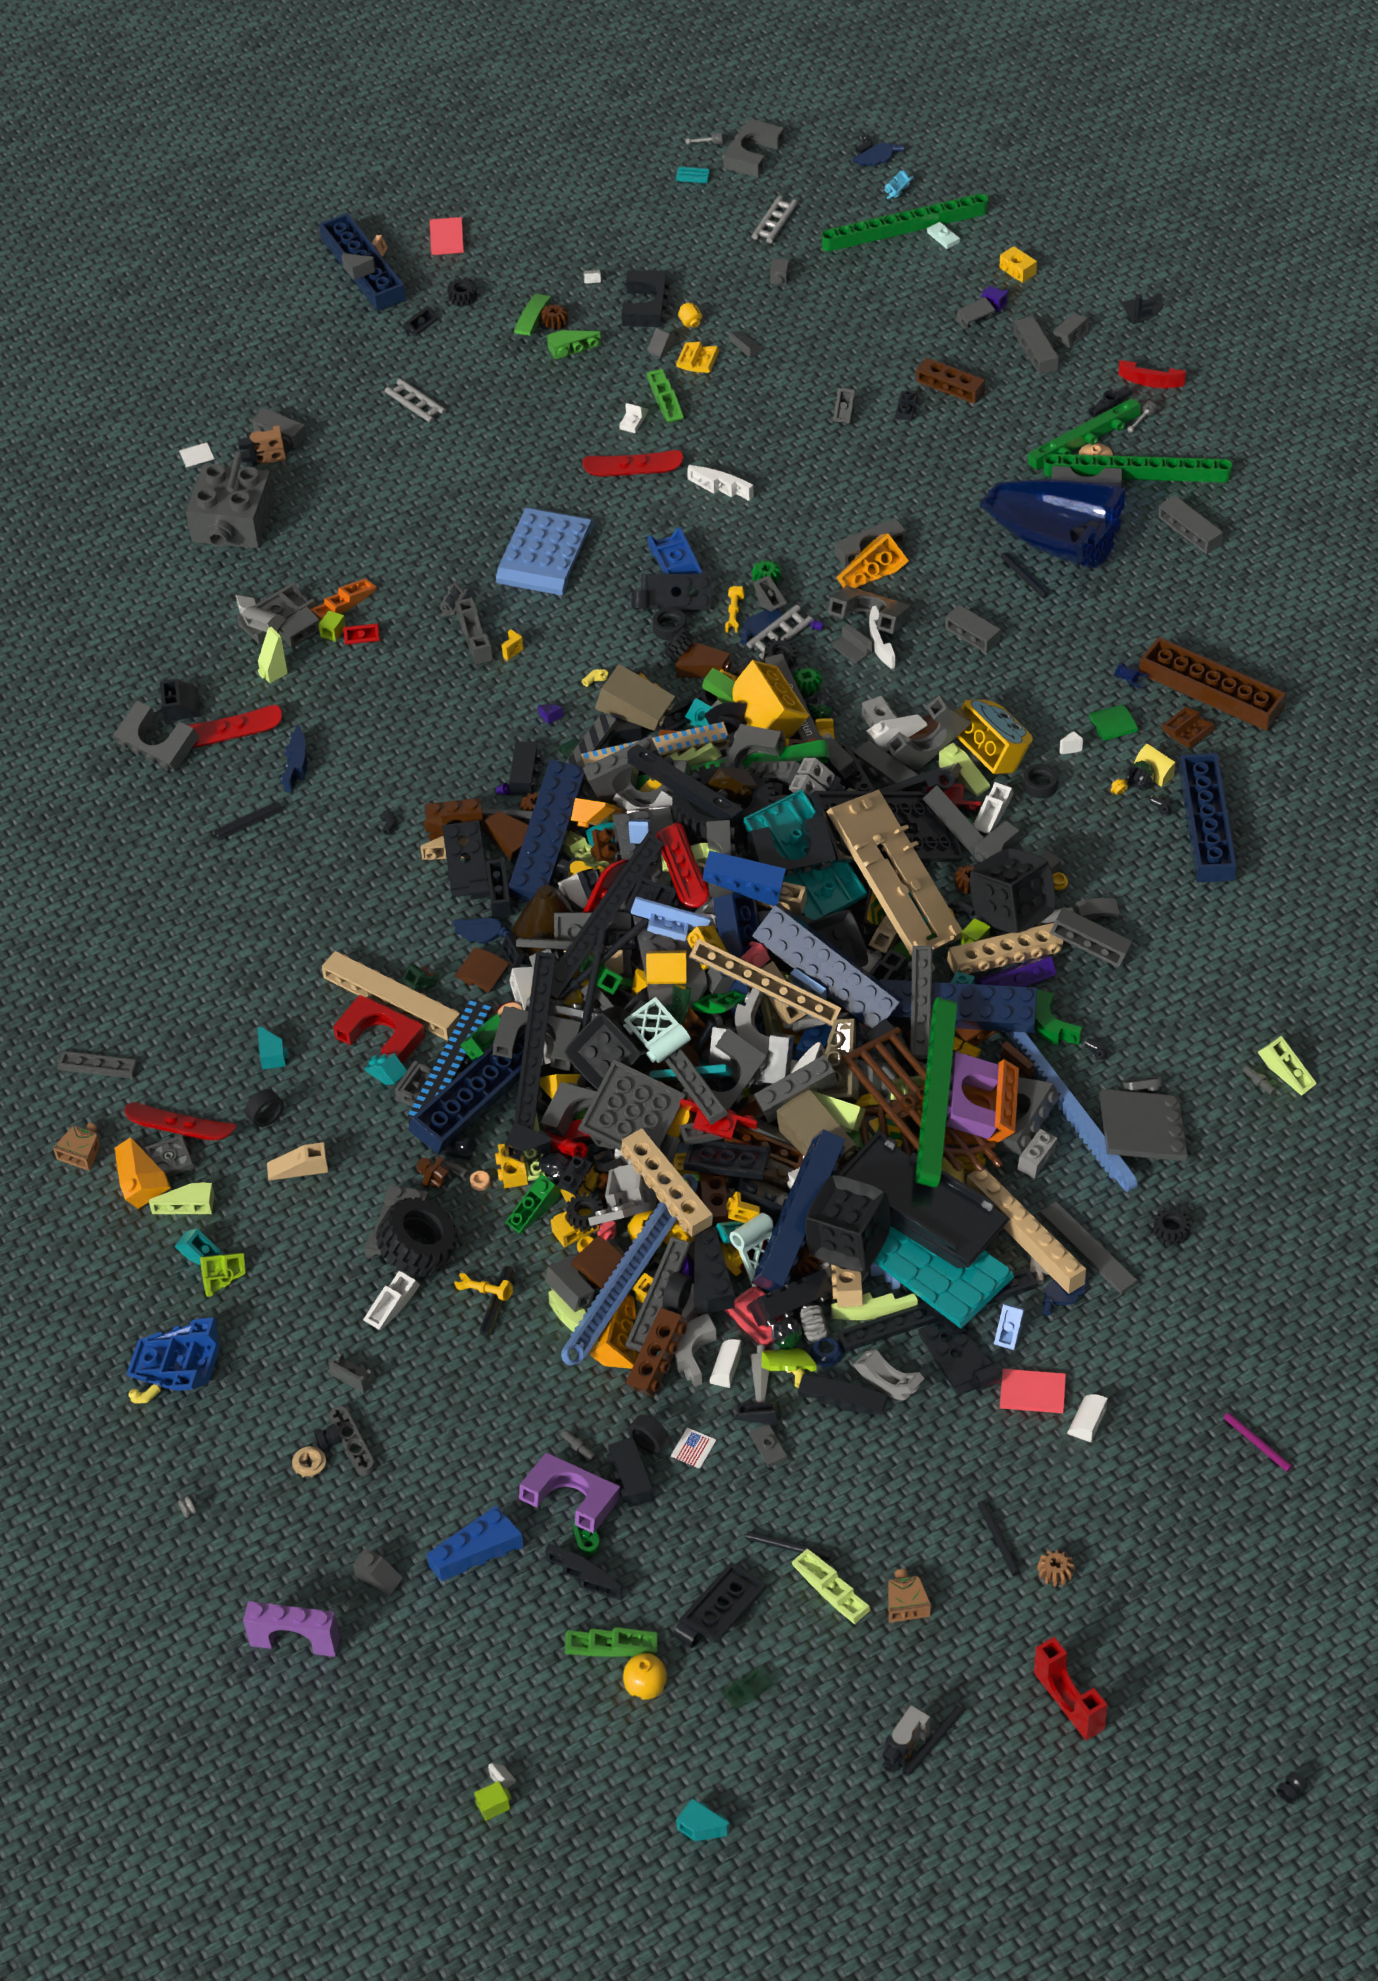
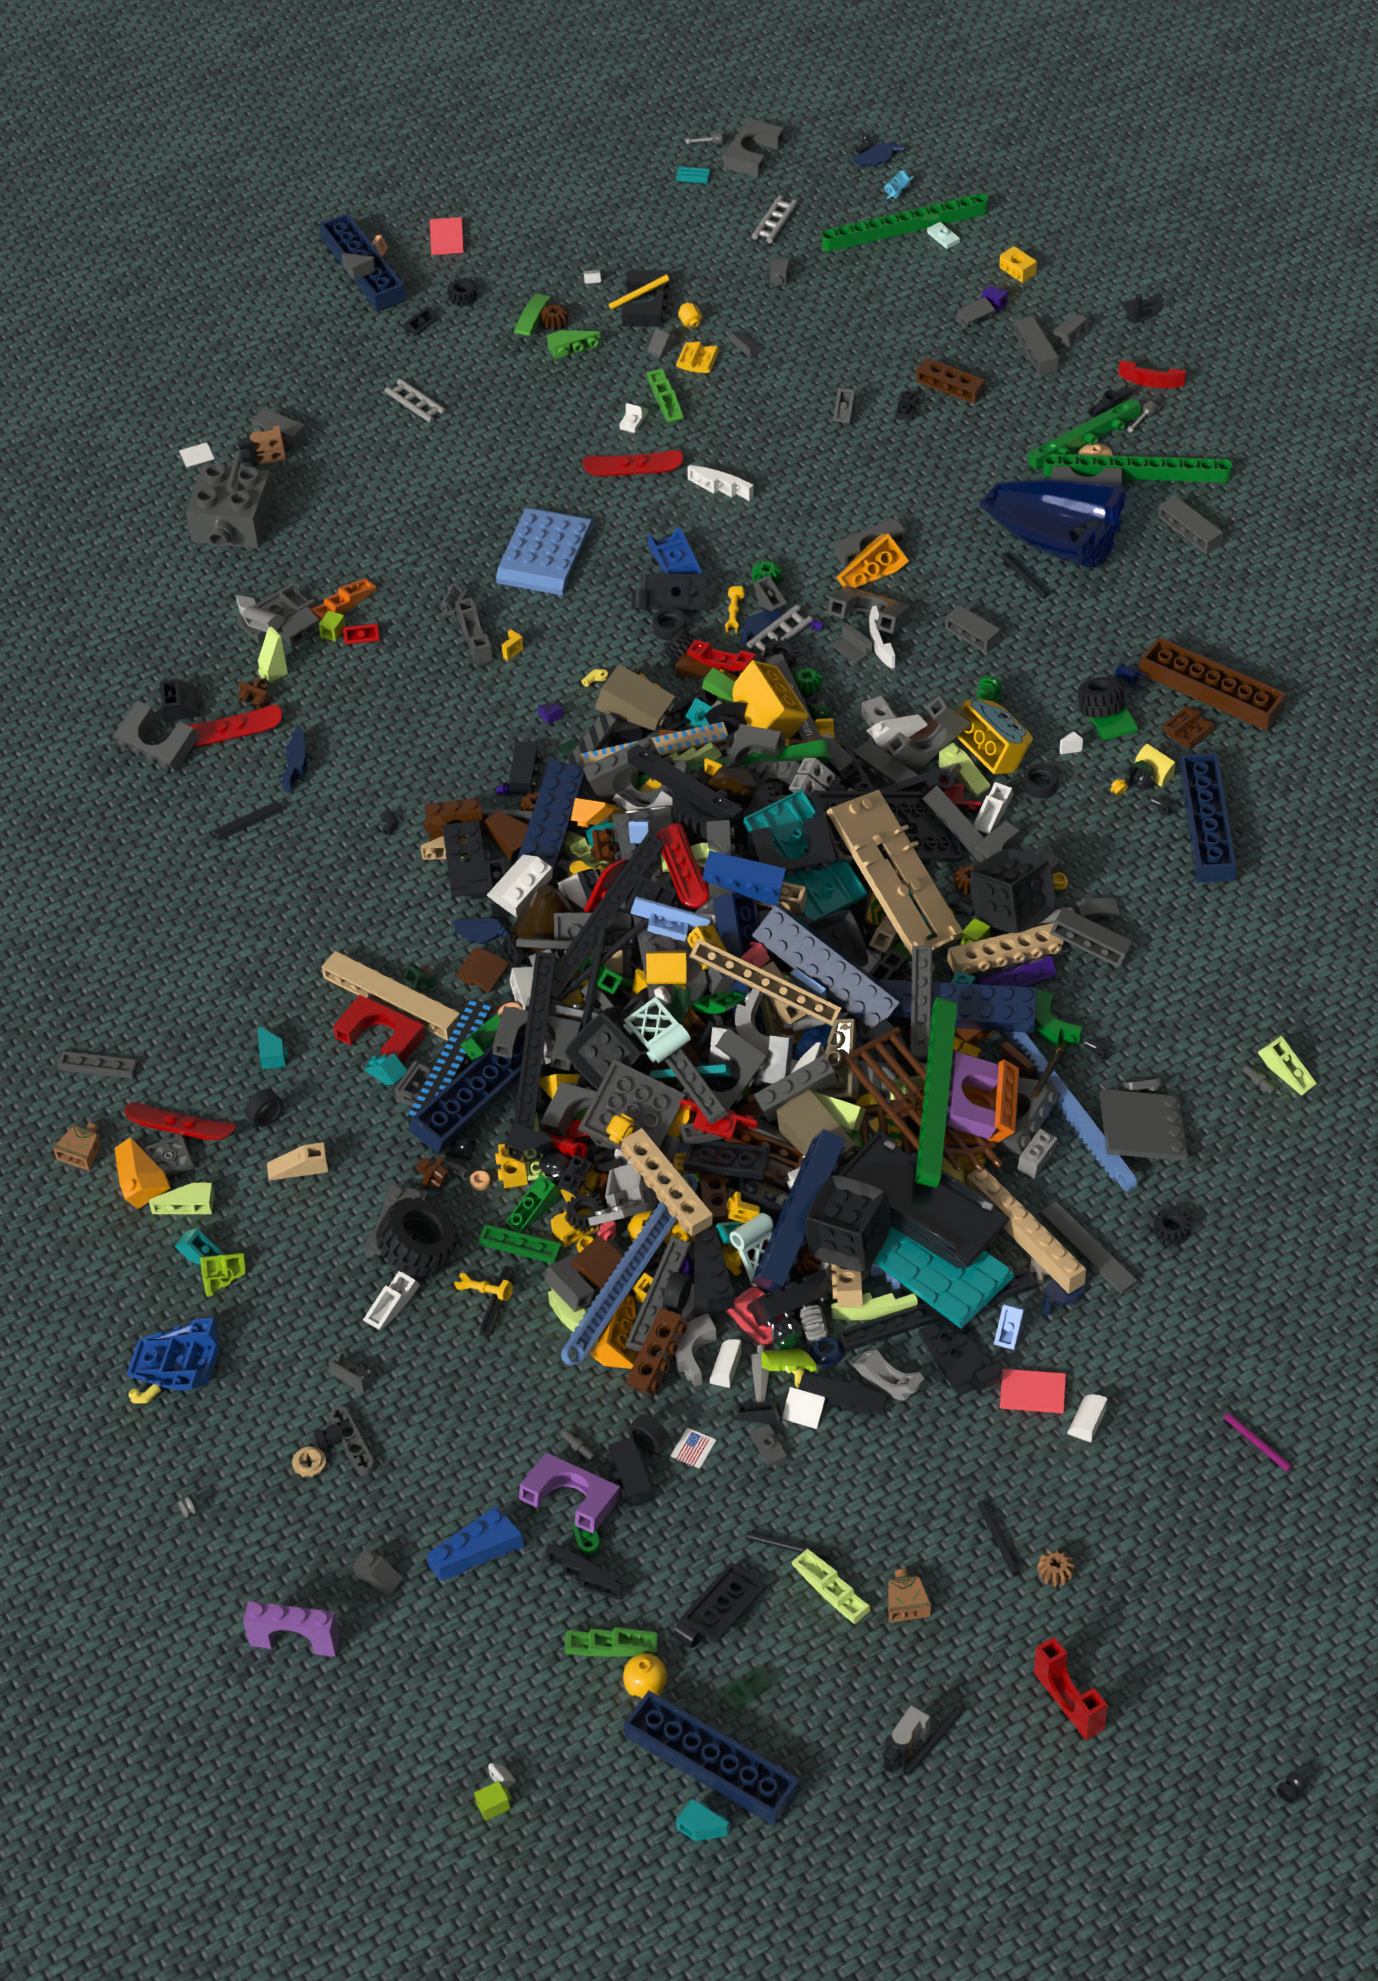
(257, 690): none -> reddish brown hips
(520, 1244): none -> green plate
(521, 883): none -> white slope
(620, 1128): none -> yellow head
(638, 292): none -> yellow piece
(663, 995): none -> white tile
(711, 766): none -> yellow slope
(712, 1758): none -> dark blue brick
(719, 659): none -> red slope
(803, 1407): none -> white sticker
(990, 689): none -> green gear
(1058, 1053): none -> dark brown bar
(1101, 697): none -> black tyre

